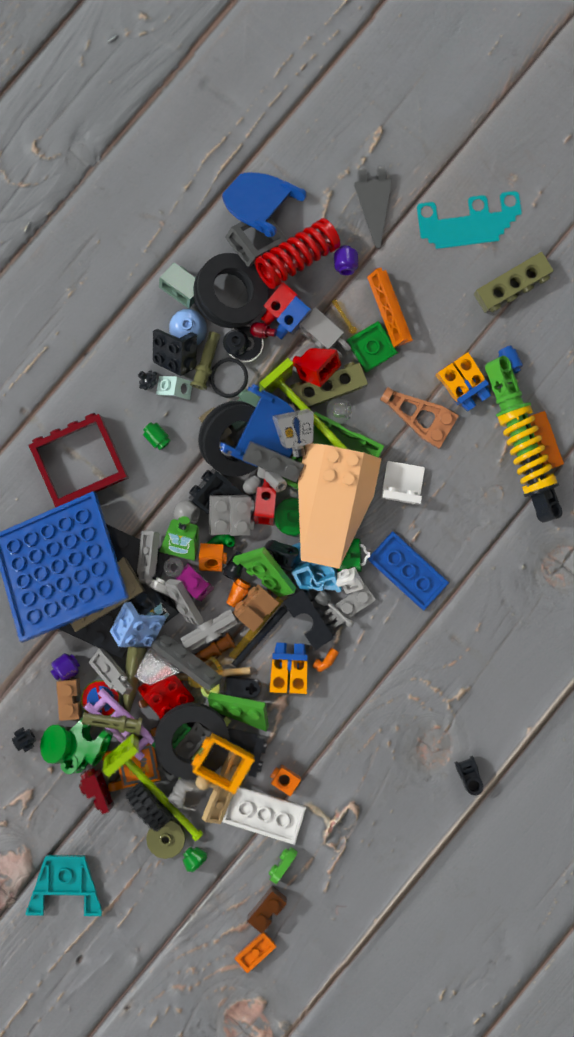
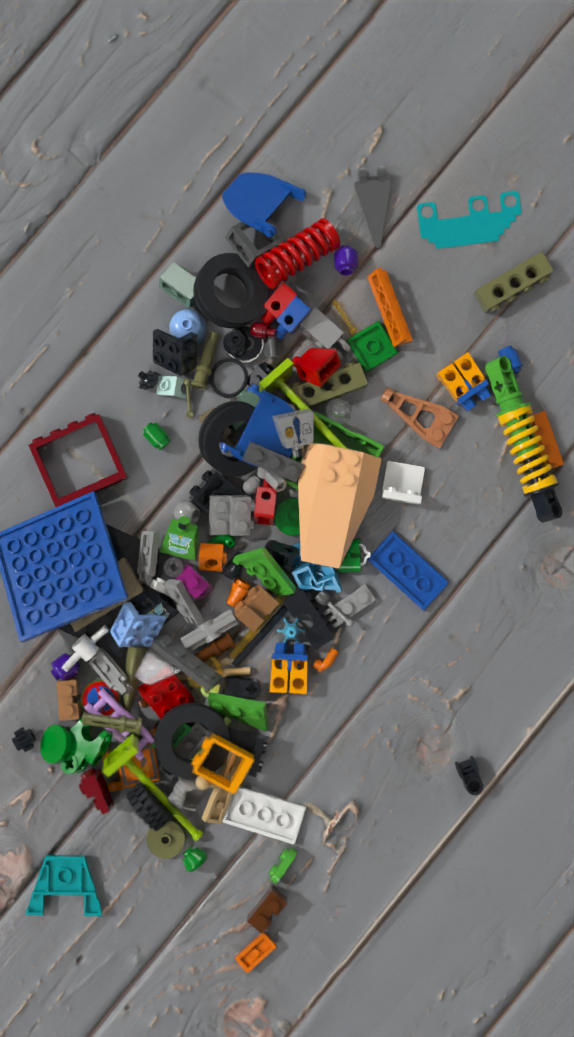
(85, 647): none -> white piece
(190, 413): none -> olive hinge
(259, 373): none -> black bracket
(272, 348): none -> dark grey plate
(289, 787): orange brick -> none
(291, 630): none -> medium azure piece
(349, 580): white bracket -> none

